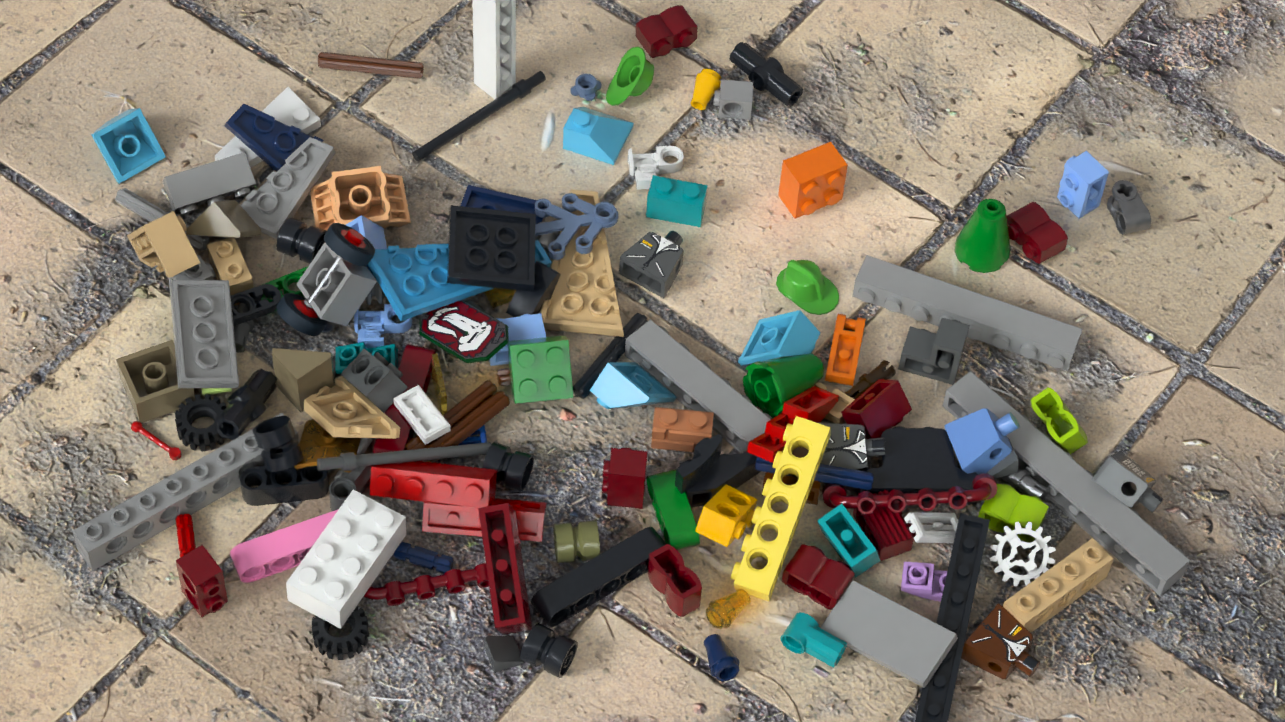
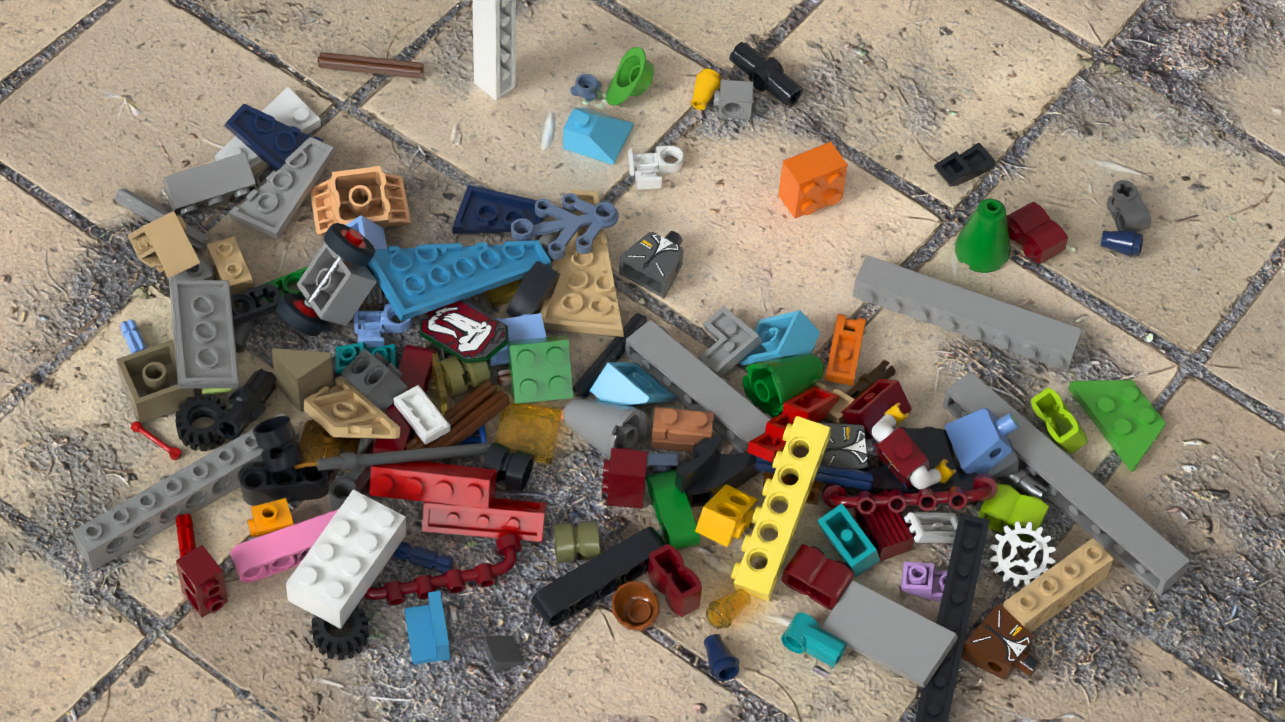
(128, 144): medium azure slope -> none
(133, 336): none -> light blue axle
(224, 220): dark tan slope -> none
(269, 518): none -> light orange brick
(299, 240): black wheel -> none
(428, 631): none -> dark azure panel
(460, 375): none -> olive wheel
(491, 248): black plate -> none
(505, 569): dark red brick -> none
(518, 89): black bar -> none
(530, 430): none -> clear yellow tile
(545, 649): black wheel -> none
(605, 424): none -> light grey cone
(635, 606): none -> dark orange hair
(662, 461): none -> sand blue plate
(666, 31): dark red brick -> none
(676, 201): teal brick -> none
(733, 342): none -> light grey plate
(807, 287): bright green piece -> none
(903, 455): none -> torso
(935, 354): dark grey brick -> none
(966, 166): none -> black slope
(1082, 184): light blue brick -> none
(1117, 476): torso -> none
(1121, 416): none -> bright green wing
(1124, 242): none -> dark blue cone

